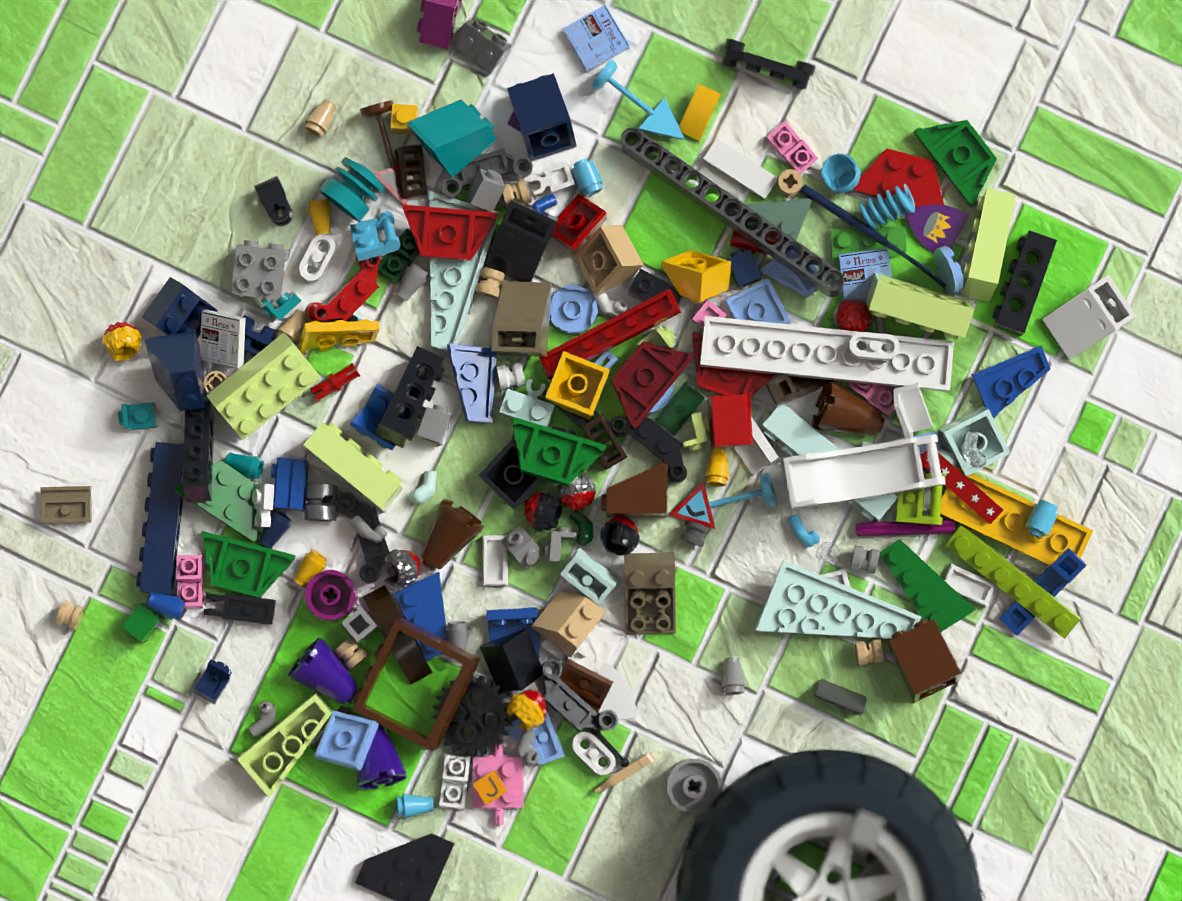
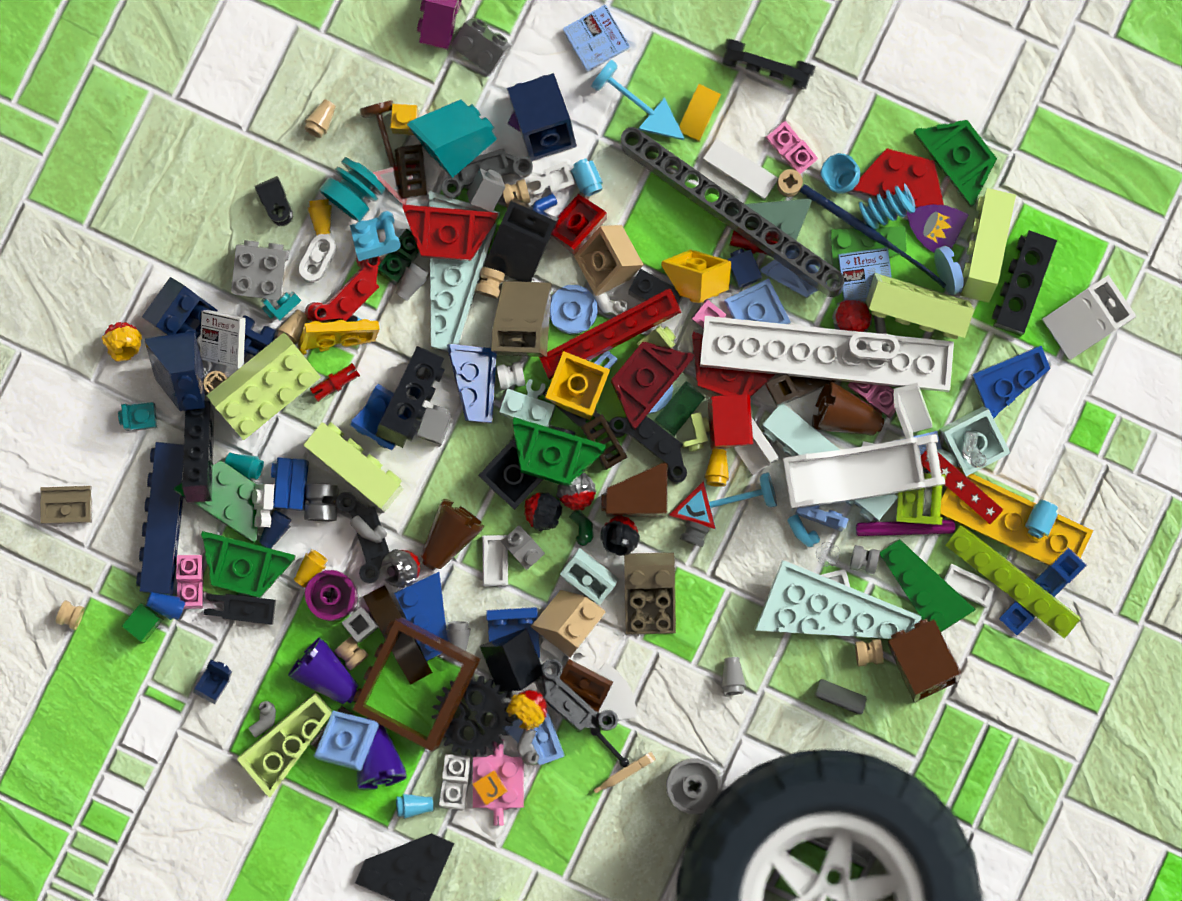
(425, 491): light aqua arm -> none
(554, 547): light grey bracket -> none
(593, 753): white plate -> none
(831, 518): none -> light blue wing
(865, 831): light grey brick -> none

